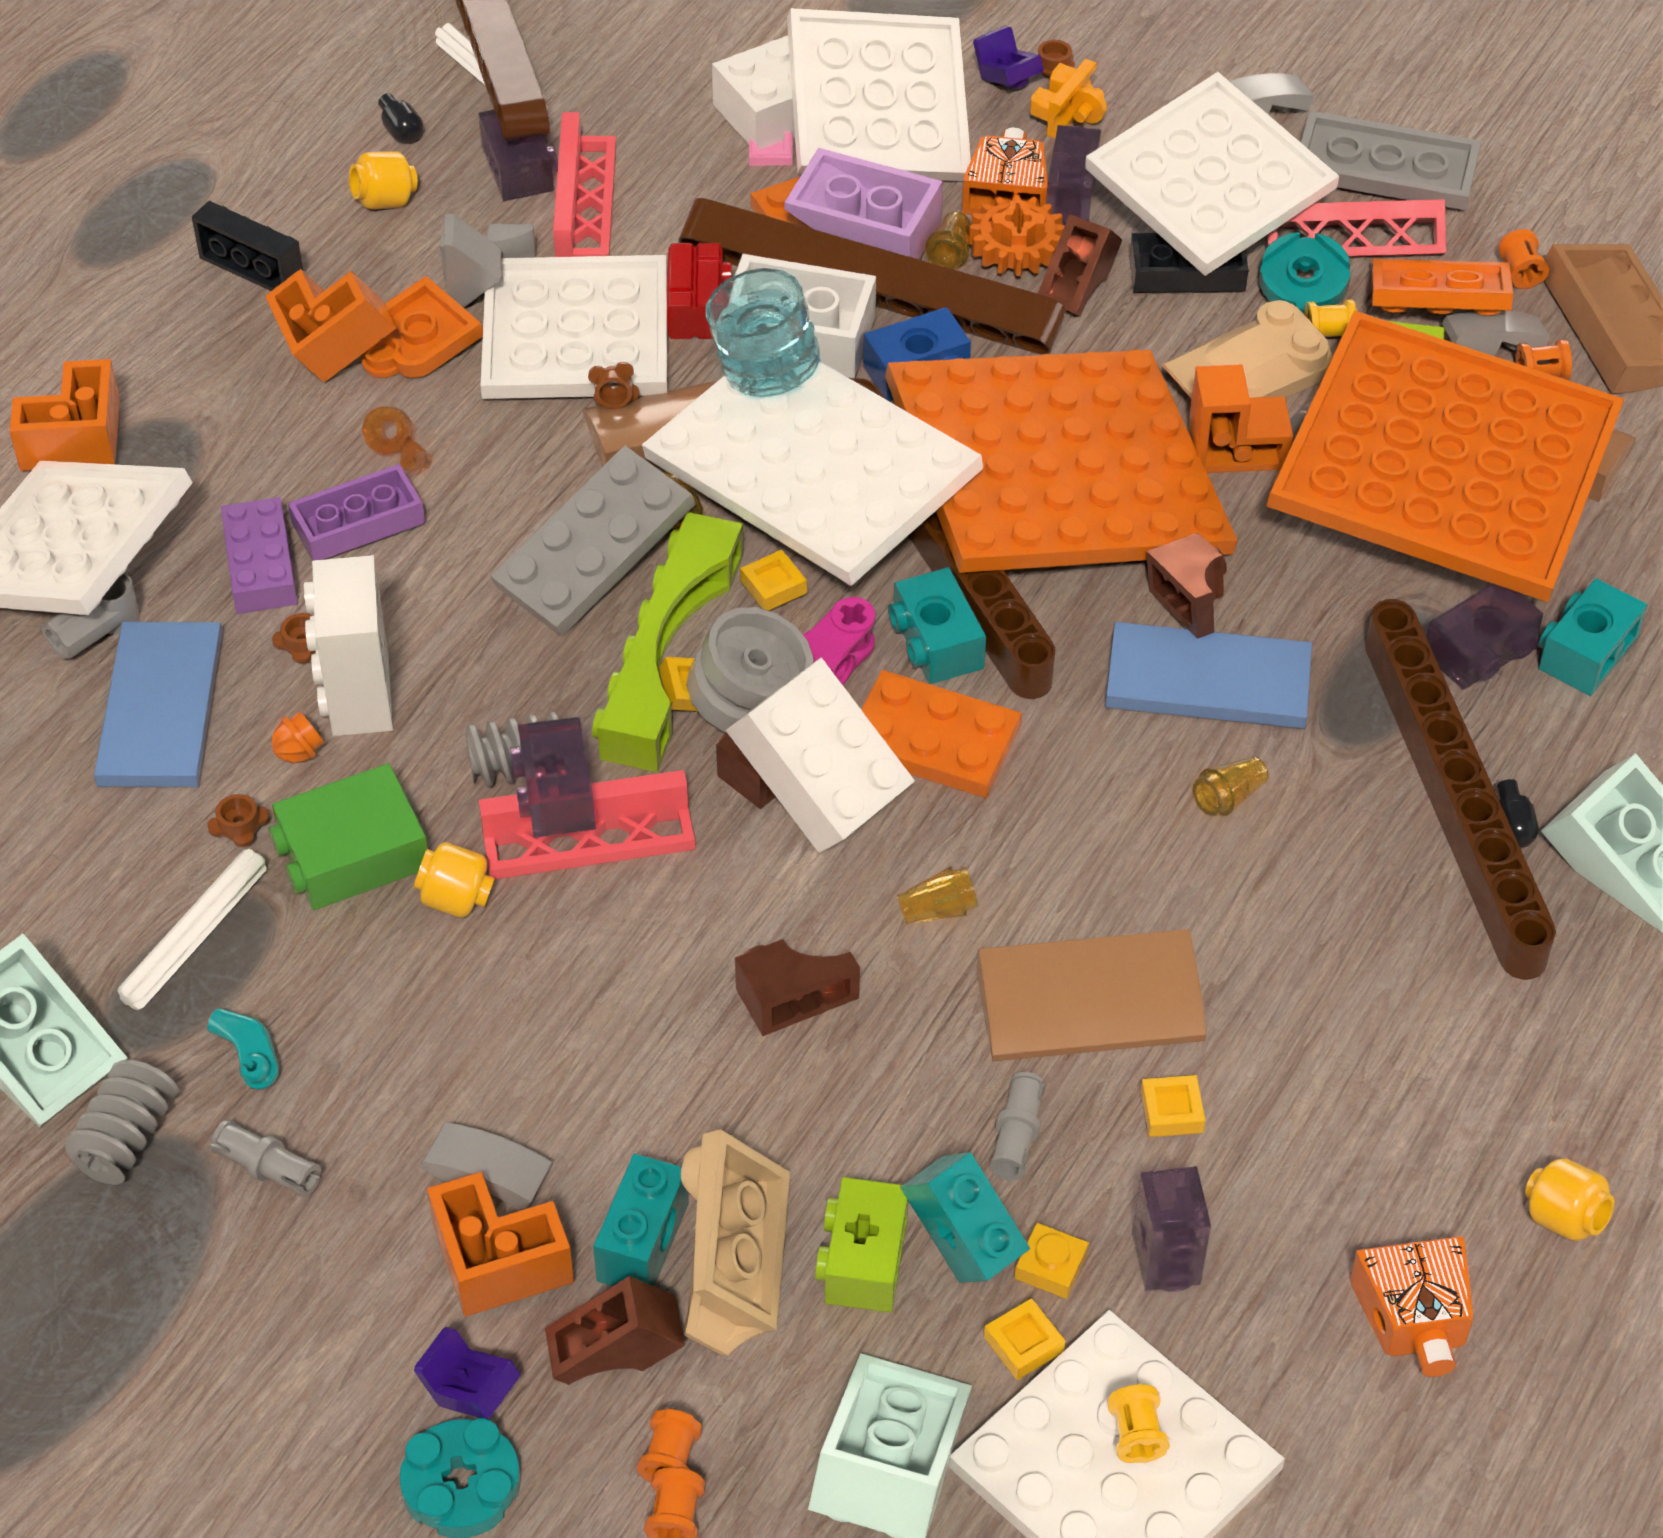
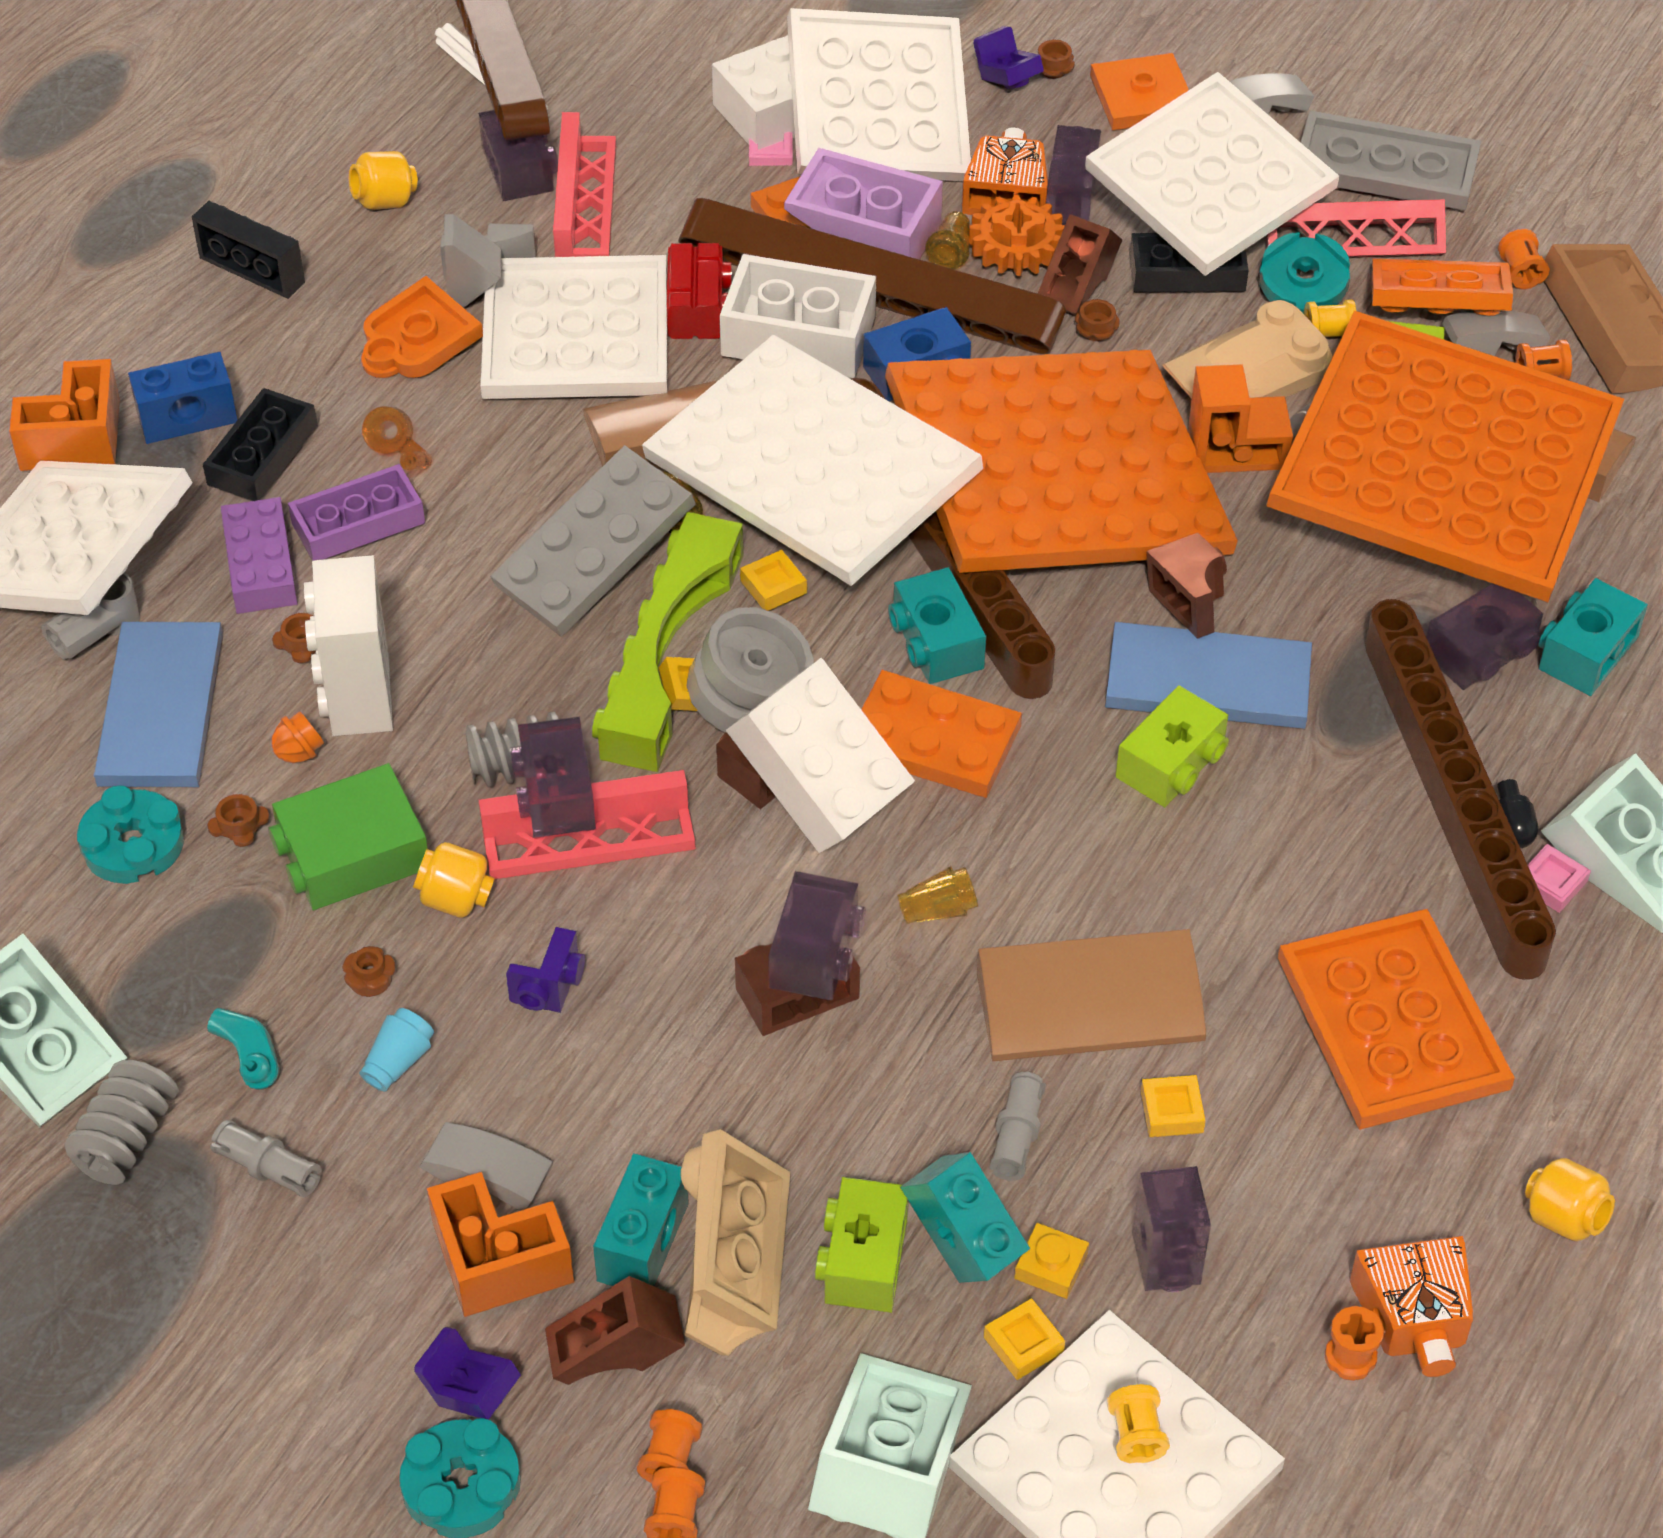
(125, 811): none -> teal plate
(183, 397): none -> blue brick
(192, 929): white axle -> none
(260, 445): none -> black piece
(331, 325): orange brick -> none
(368, 981): none -> dark orange plate
(396, 1048): none -> medium azure cone
(400, 119): black cylinder -> none
(550, 984): none -> dark purple bracket
(613, 395): dark orange plate -> none
(763, 332): clear light blue wheel -> none
(815, 935): none -> clear purple brick
(844, 636): dark pink piece -> none
(1069, 98): light orange hips -> none
(1097, 320): none -> dark orange plate
(1137, 87): none -> orange plate
(1172, 746): none -> lime brick
(1227, 786): clear yellow cone -> none
(1354, 1342): none -> orange bush
(1394, 1019): none -> orange plate
(1557, 877): none -> bright pink tile

